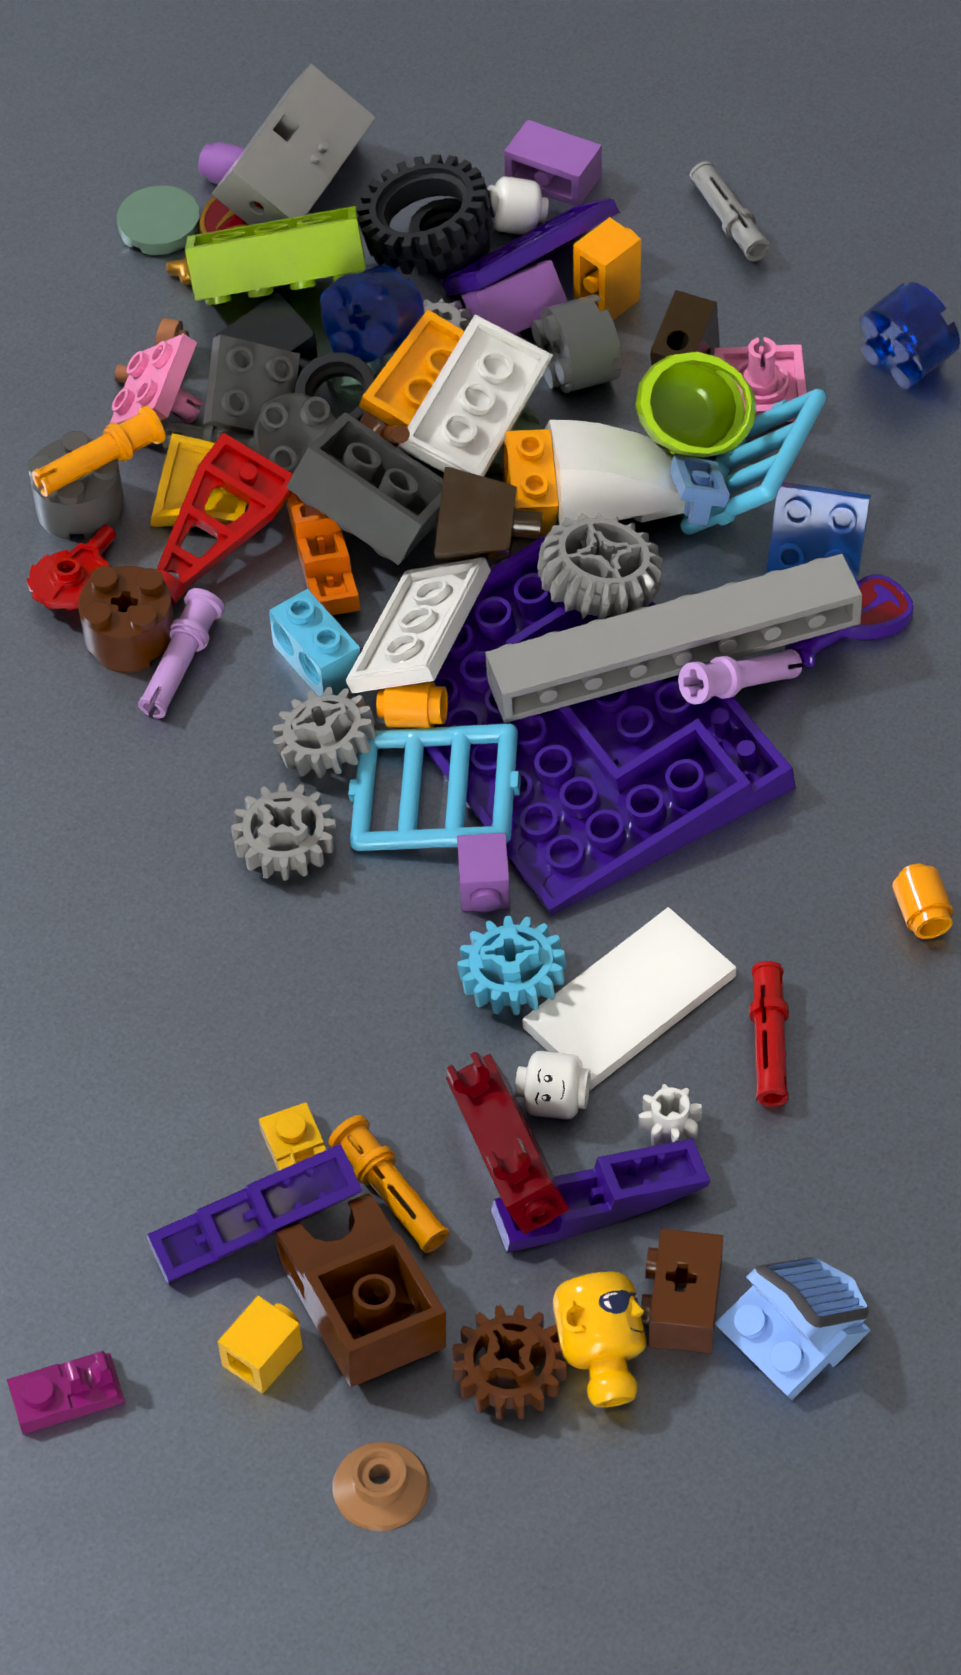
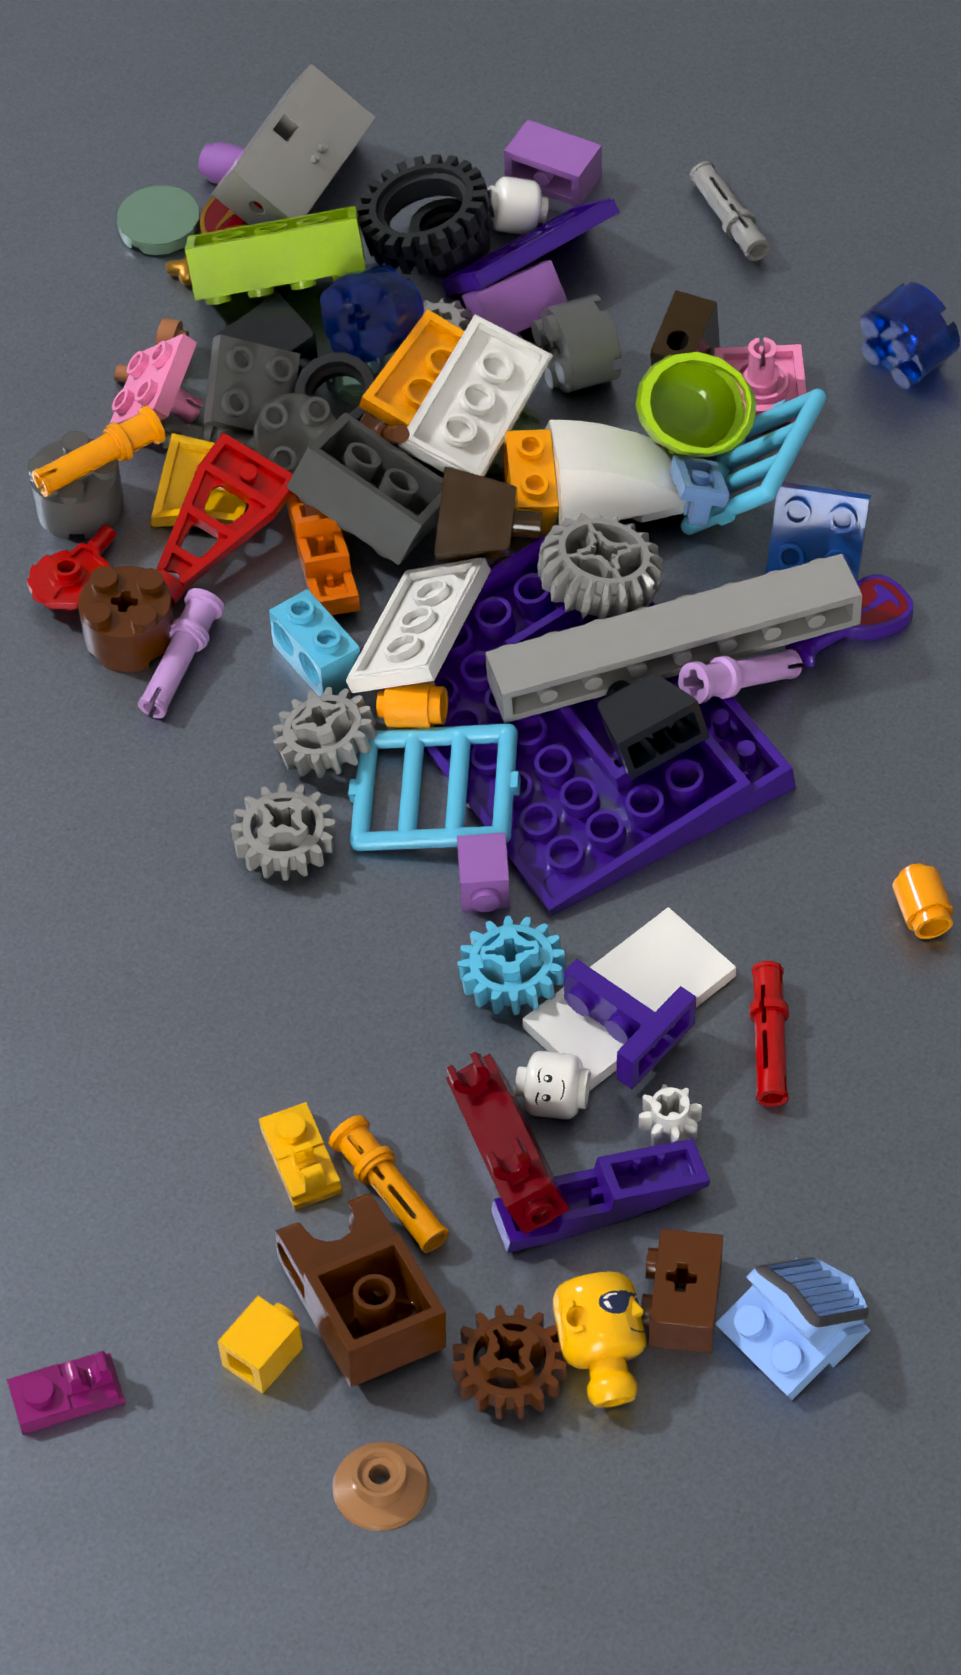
(254, 1213): dark purple slope -> none
(609, 266): light orange brick -> none
(645, 1032): none -> dark purple bracket
(650, 722): none -> black torso

